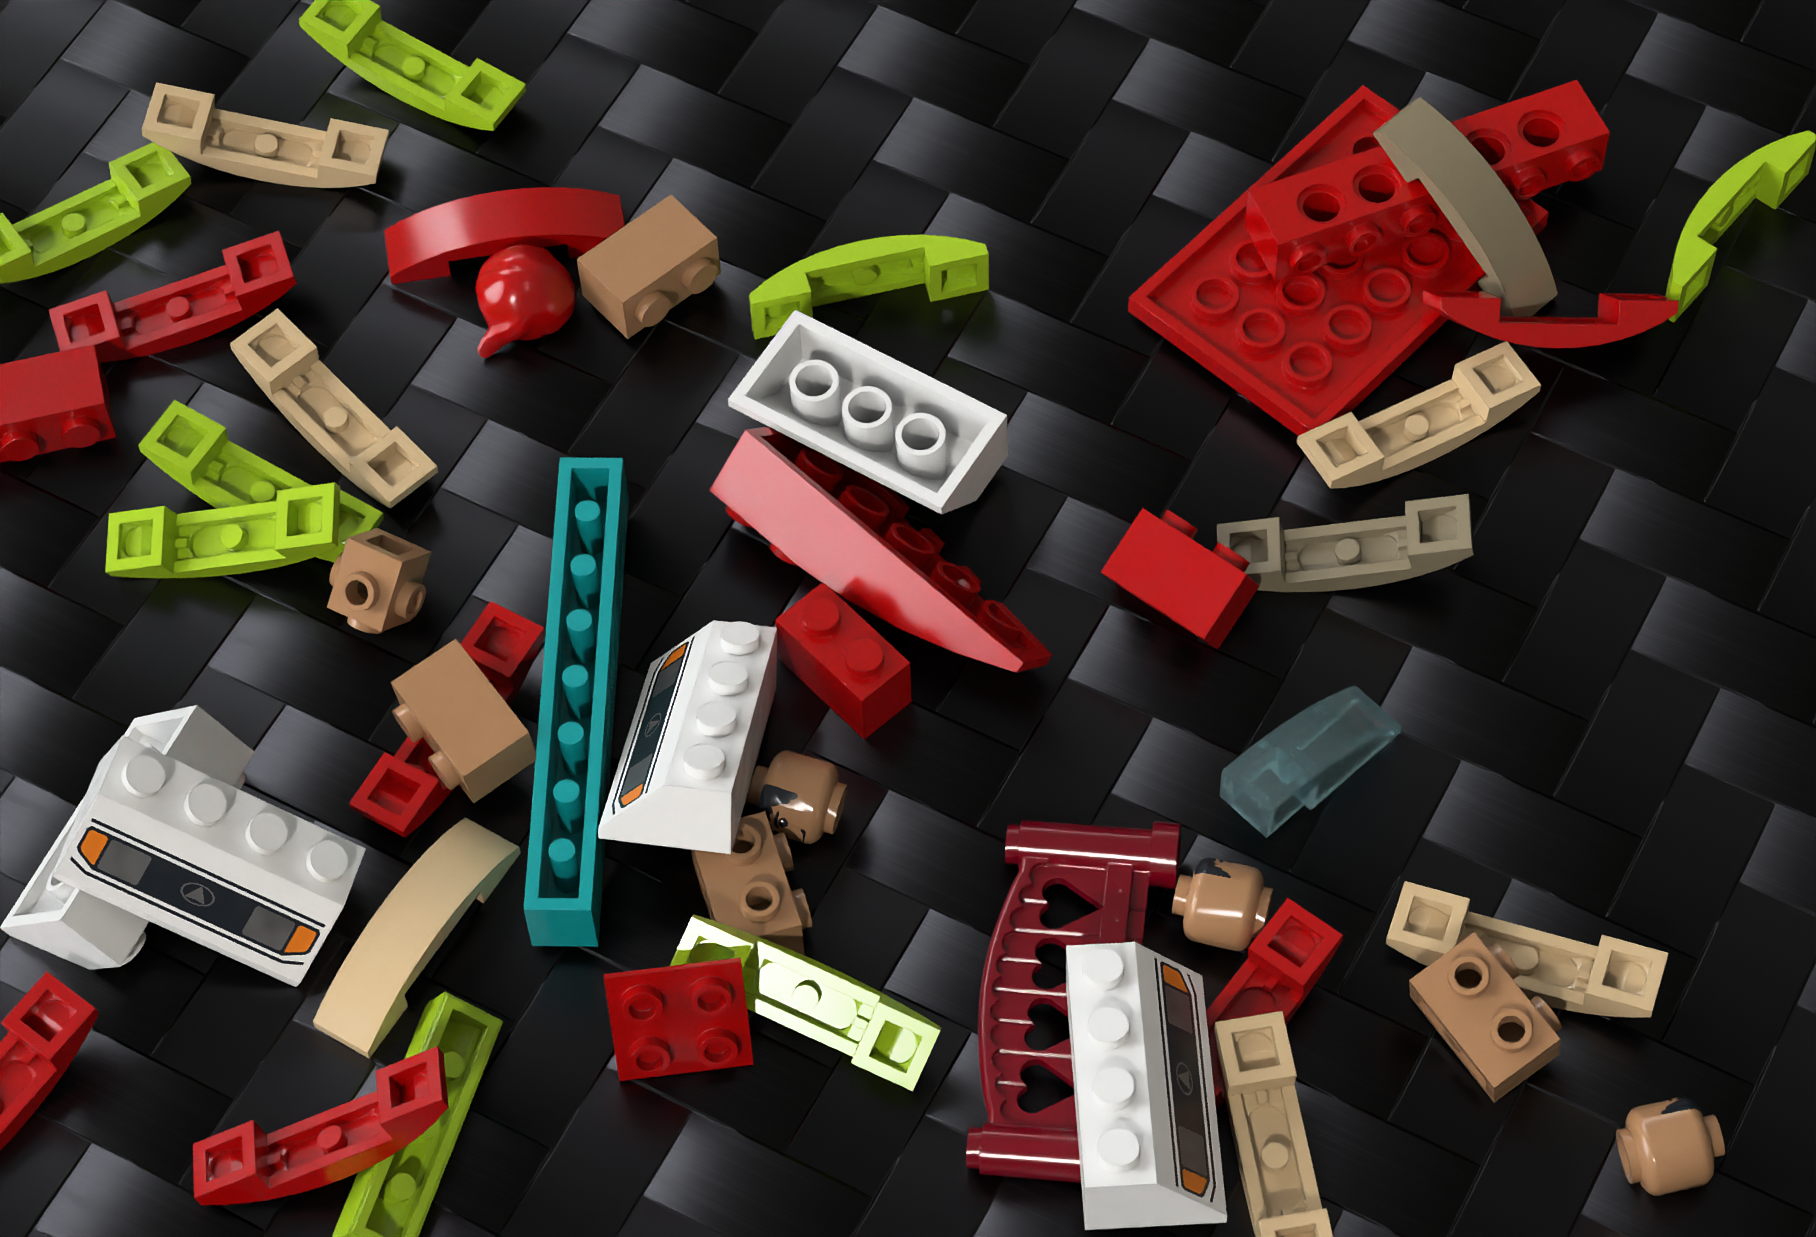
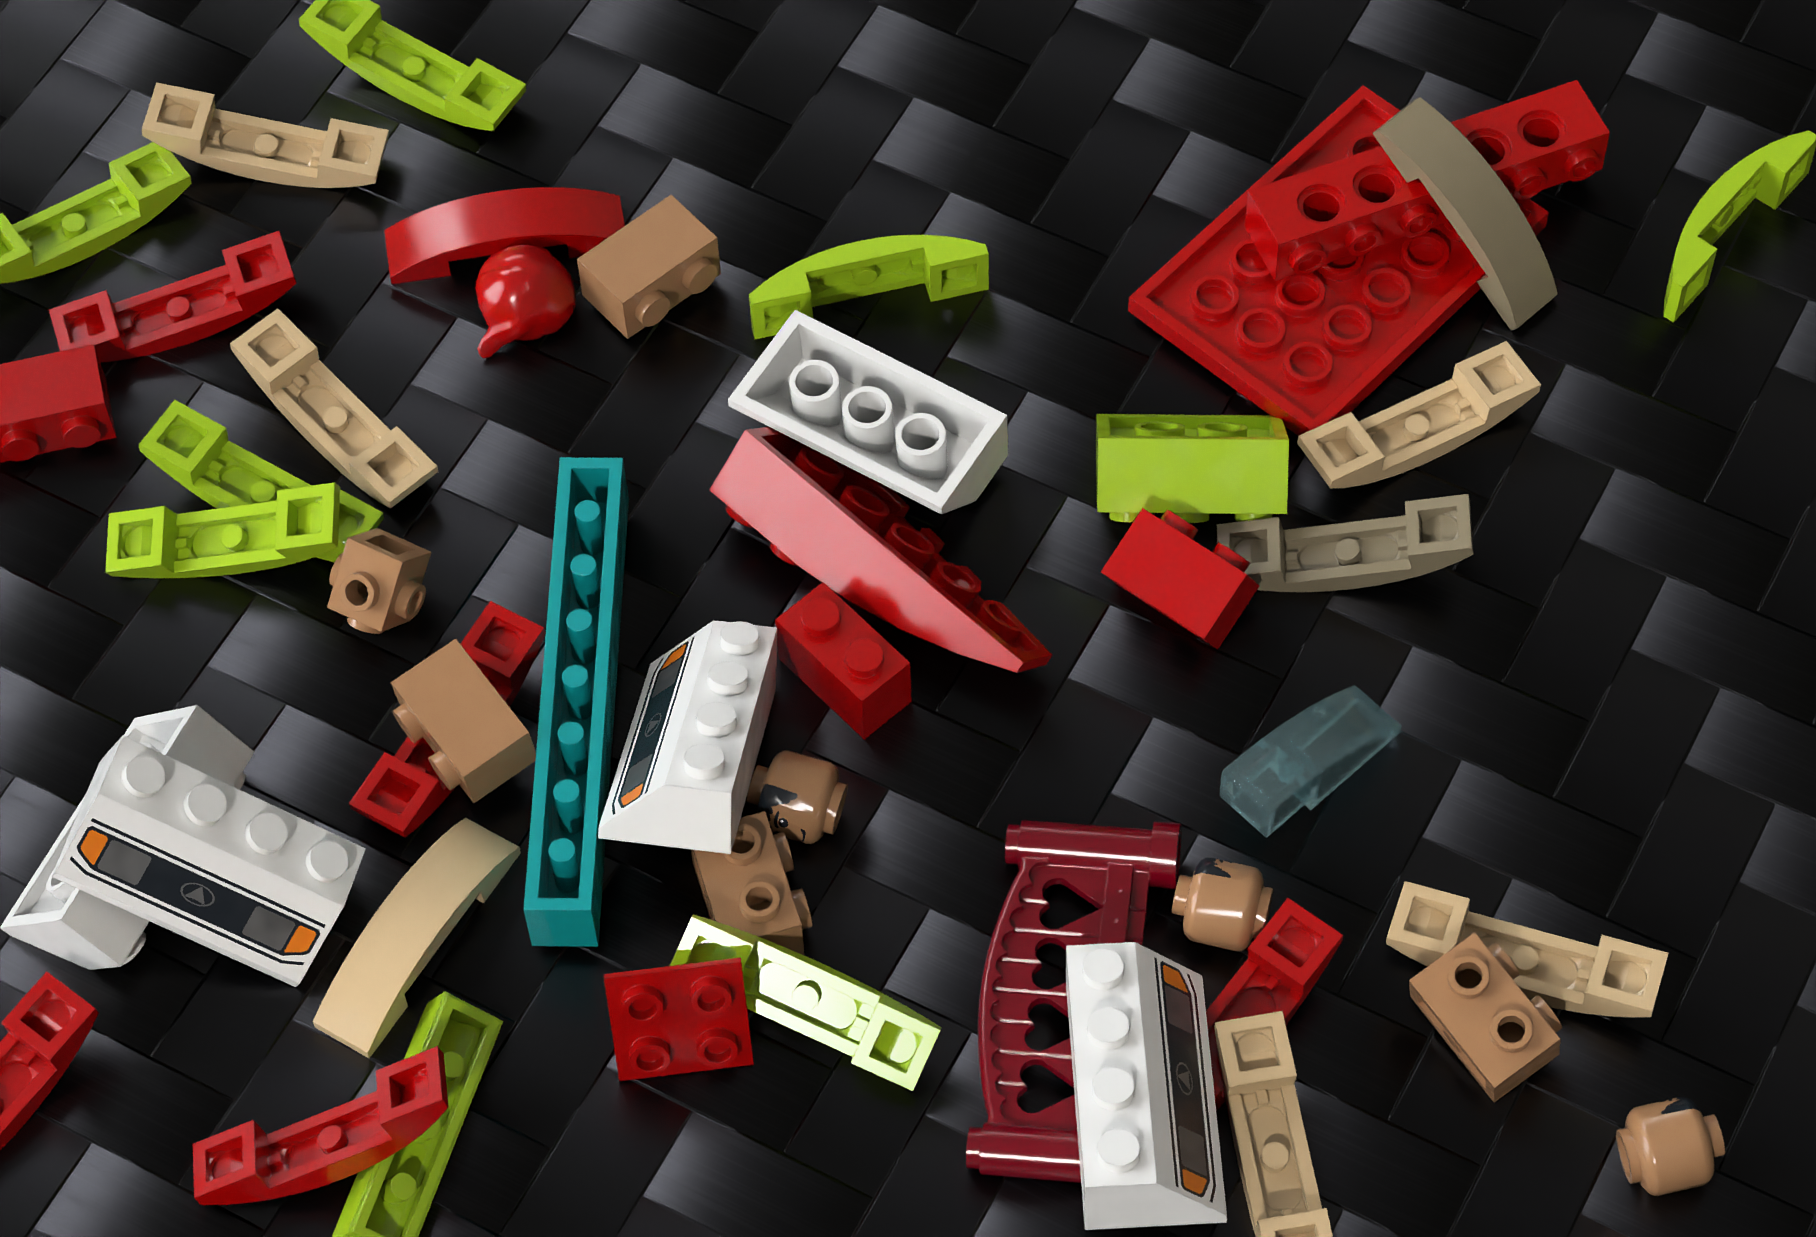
(1191, 465): none -> lime slope
(1618, 318): red slope -> none

